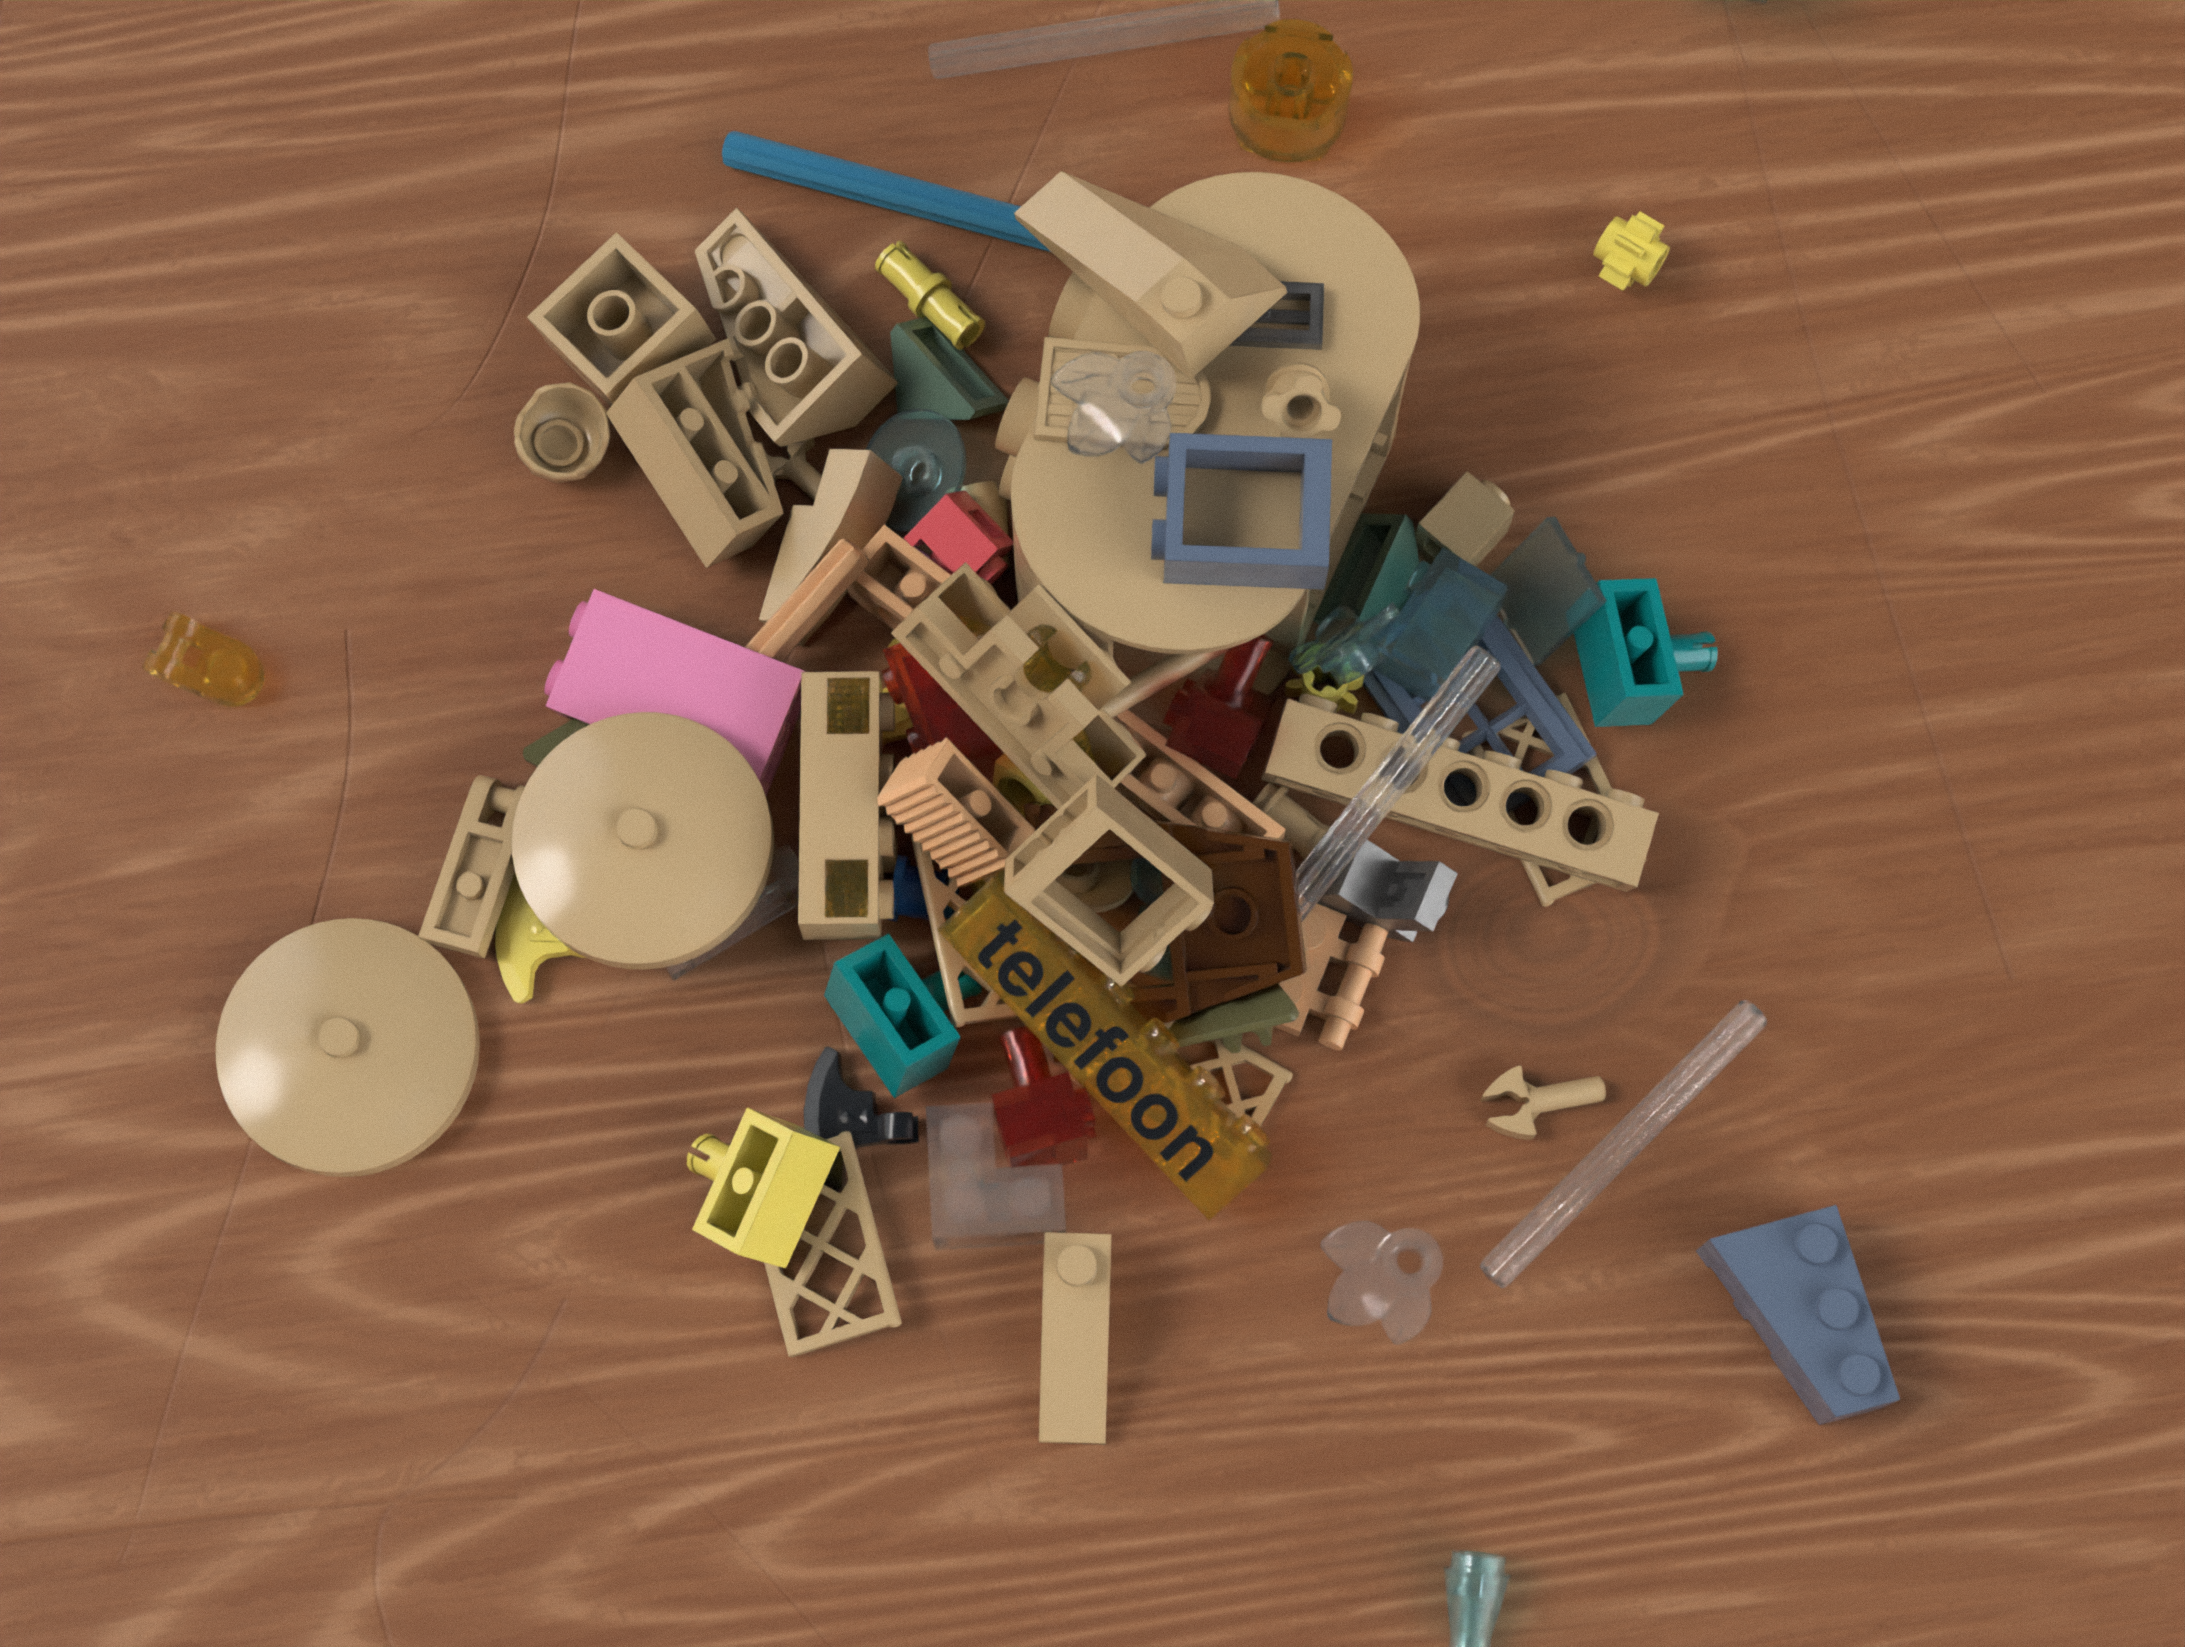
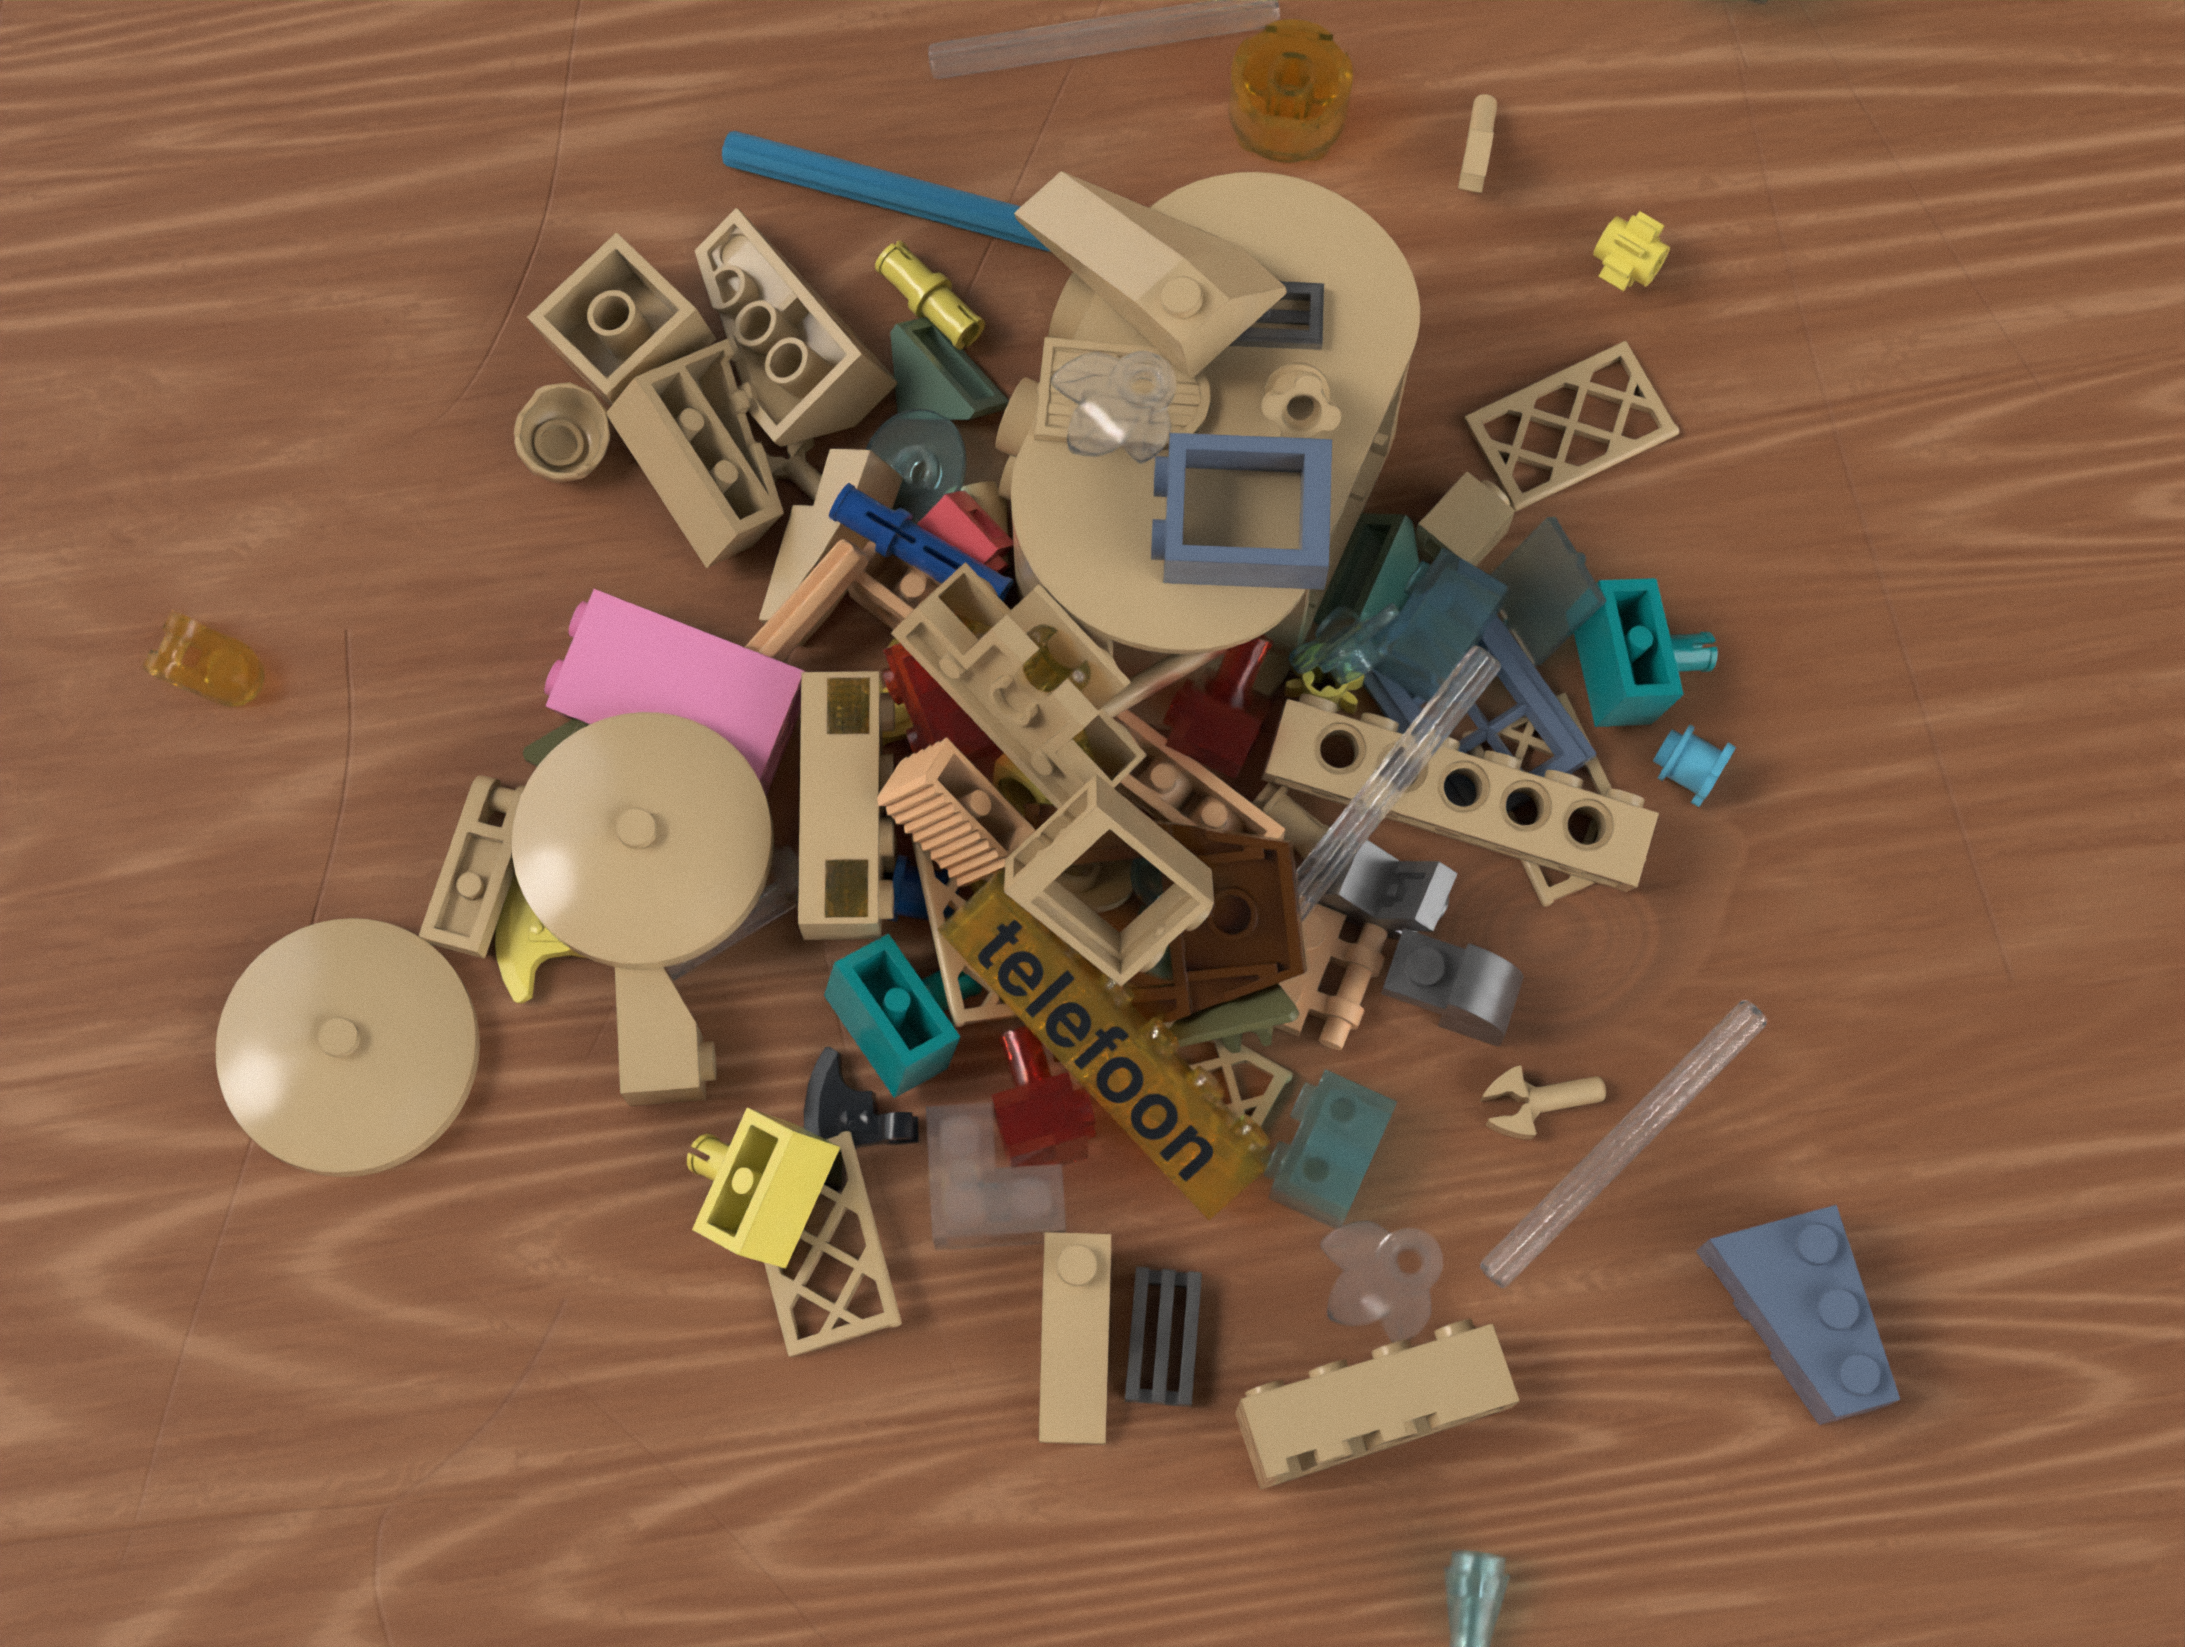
(659, 1041): none -> tan slope
(922, 551): none -> blue pin
(1167, 1280): none -> flat silver tile
(1330, 1149): none -> clear light blue brick
(1374, 1403): none -> tan wedge
(1465, 986): none -> flat silver brick
(1478, 144): none -> tan bar
(1578, 379): none -> tan window
(1692, 762): none -> medium azure brick

